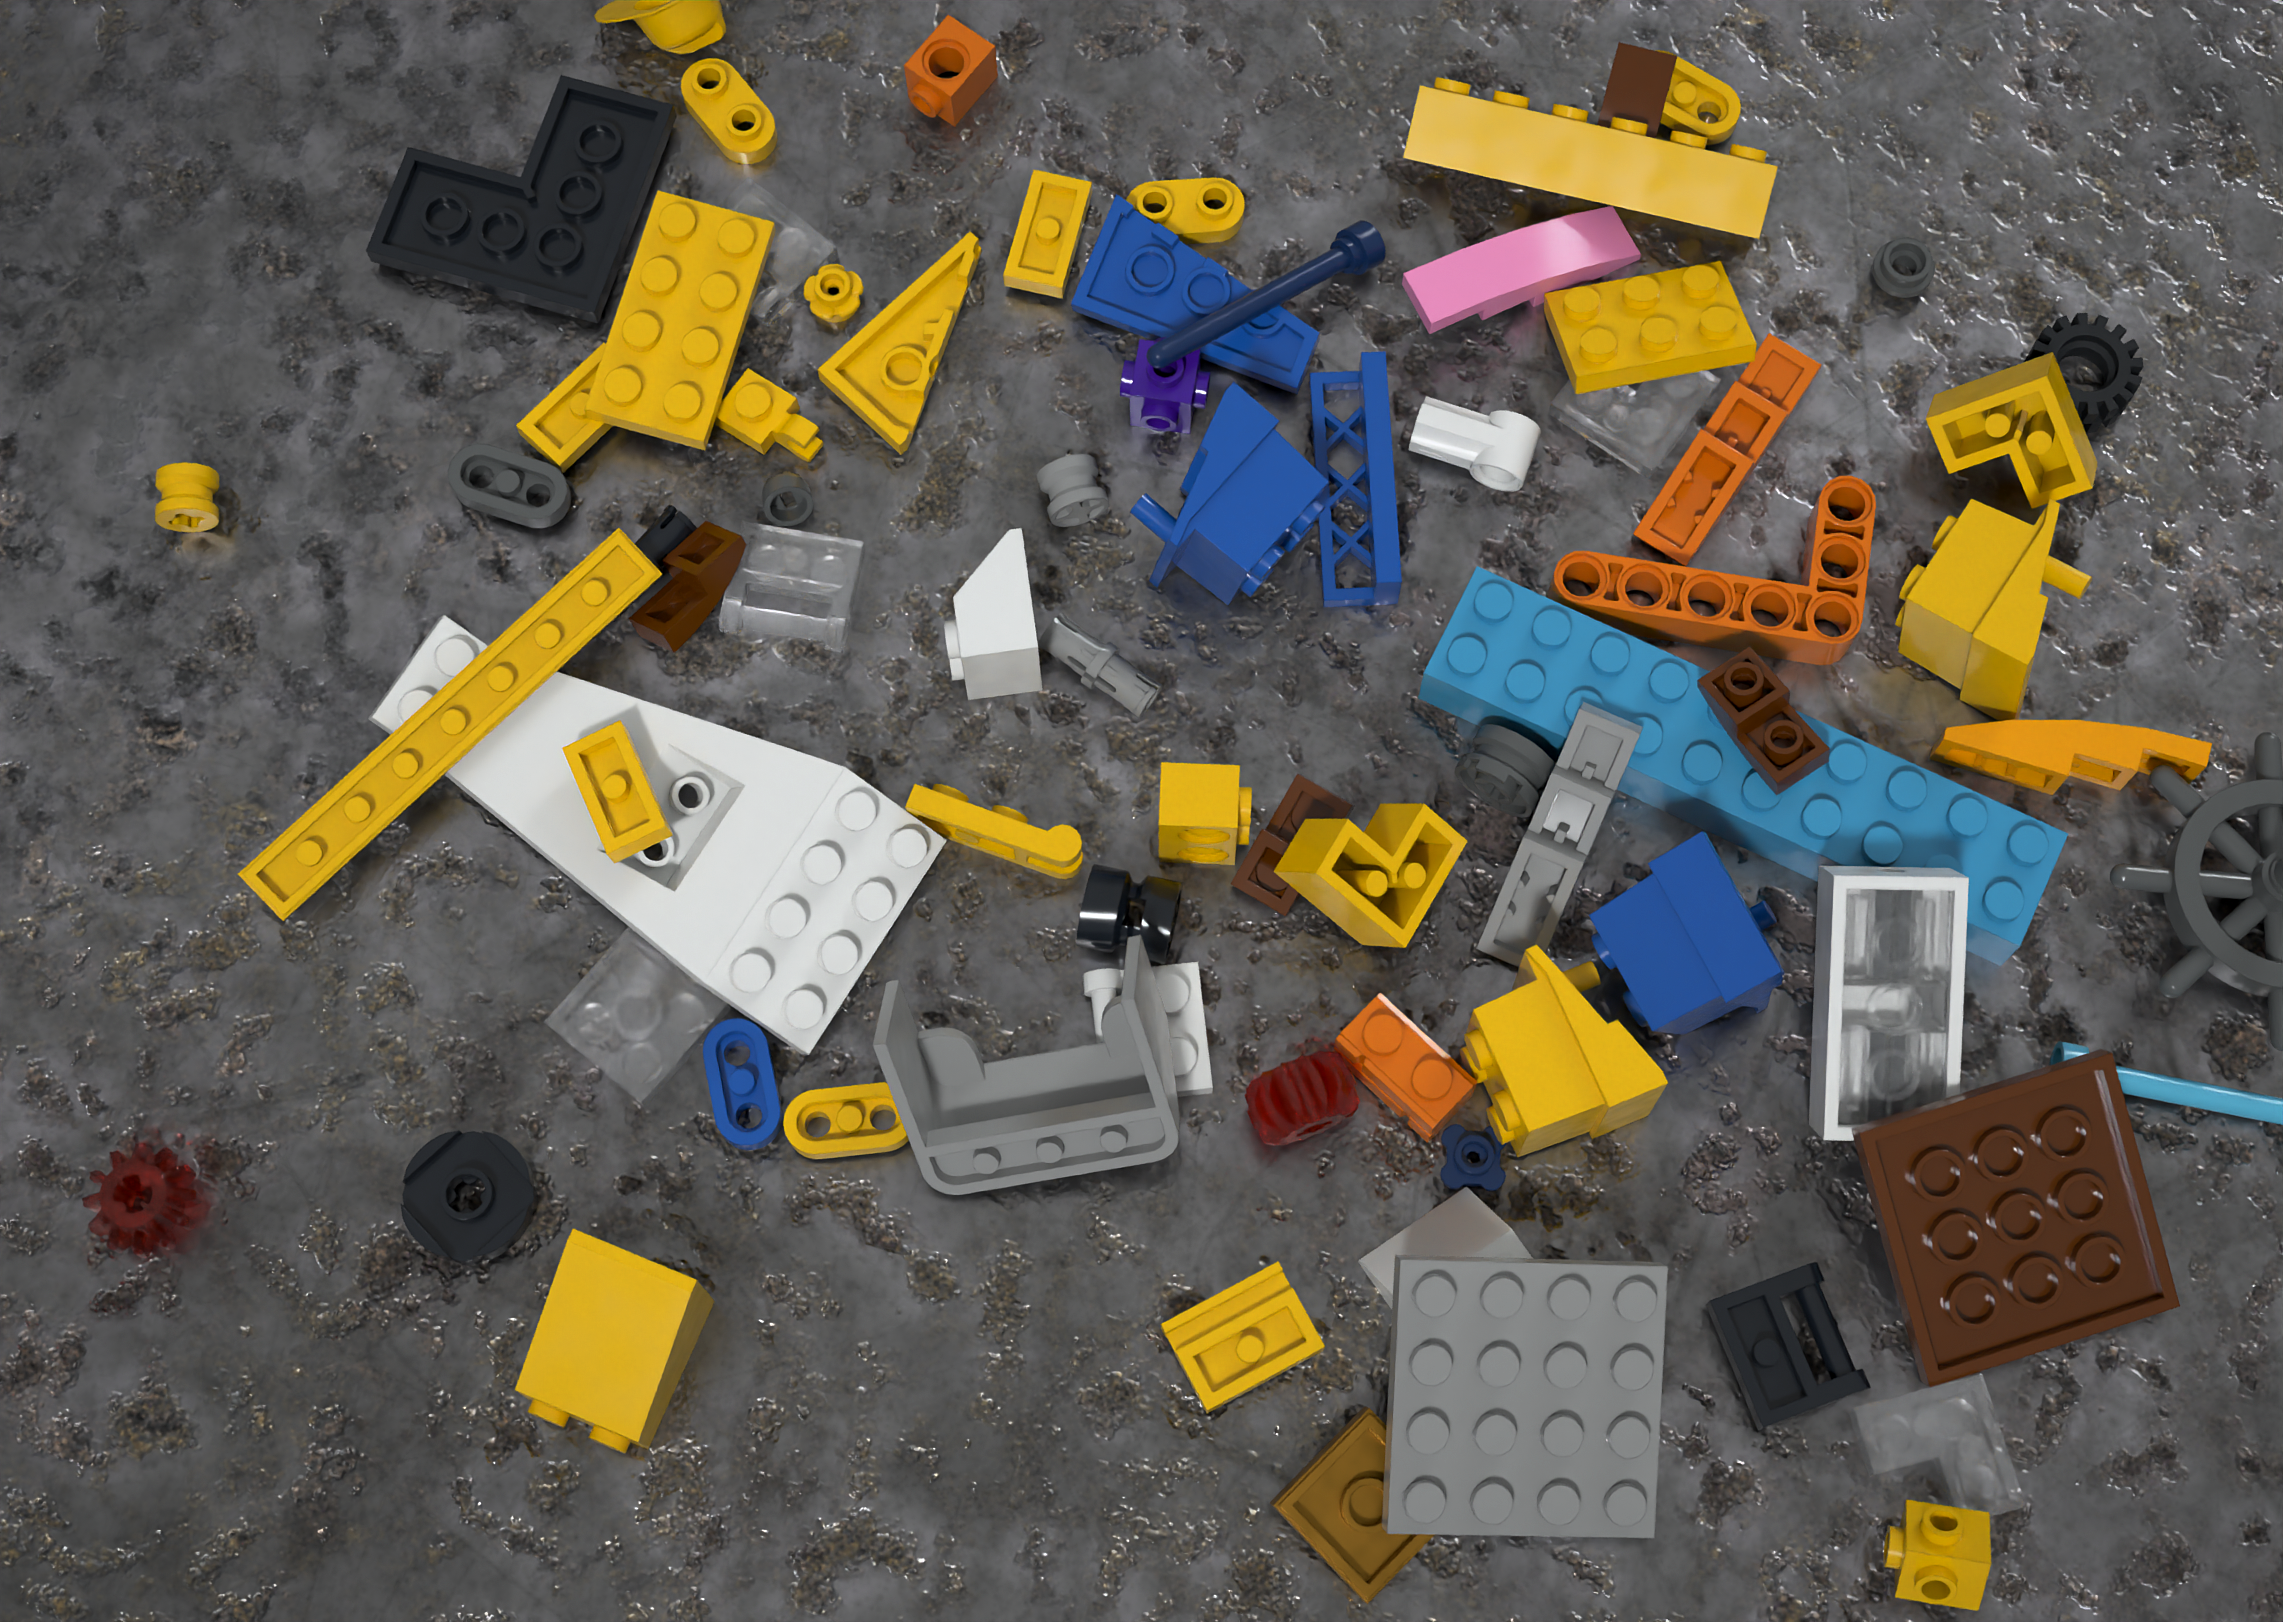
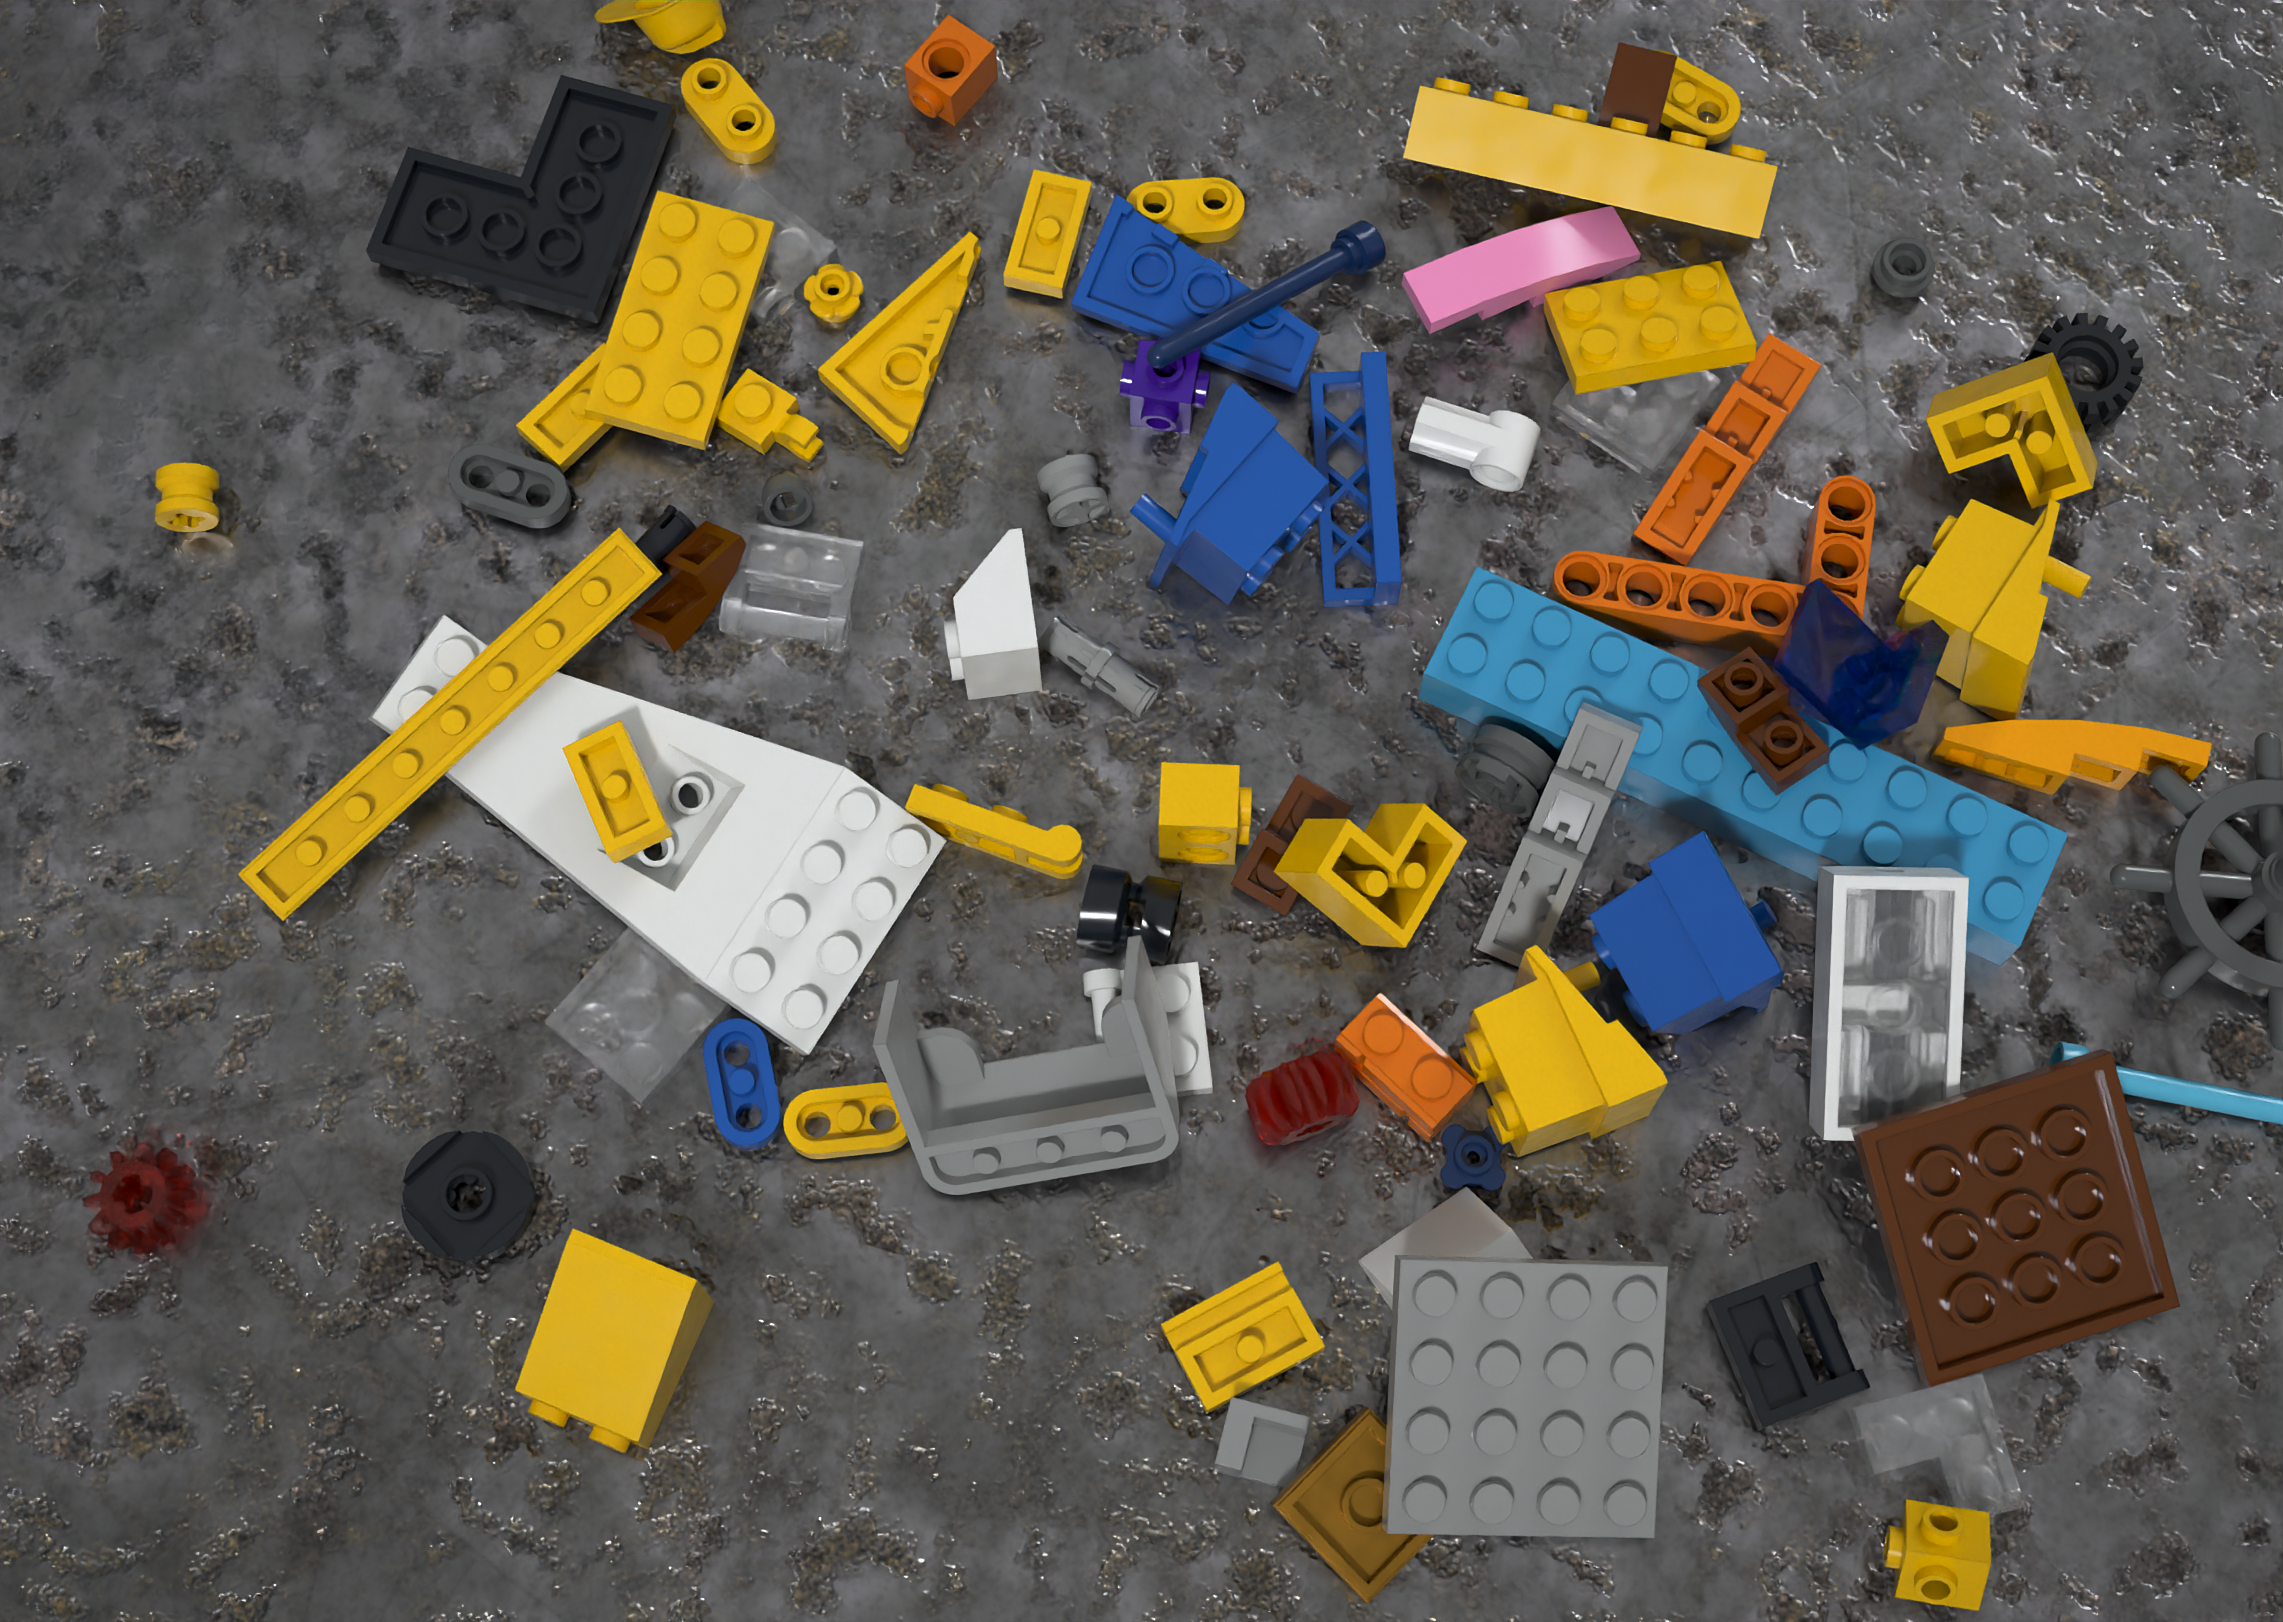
(1261, 1443): none -> light grey panel
(1851, 674): none -> clear blue bracket

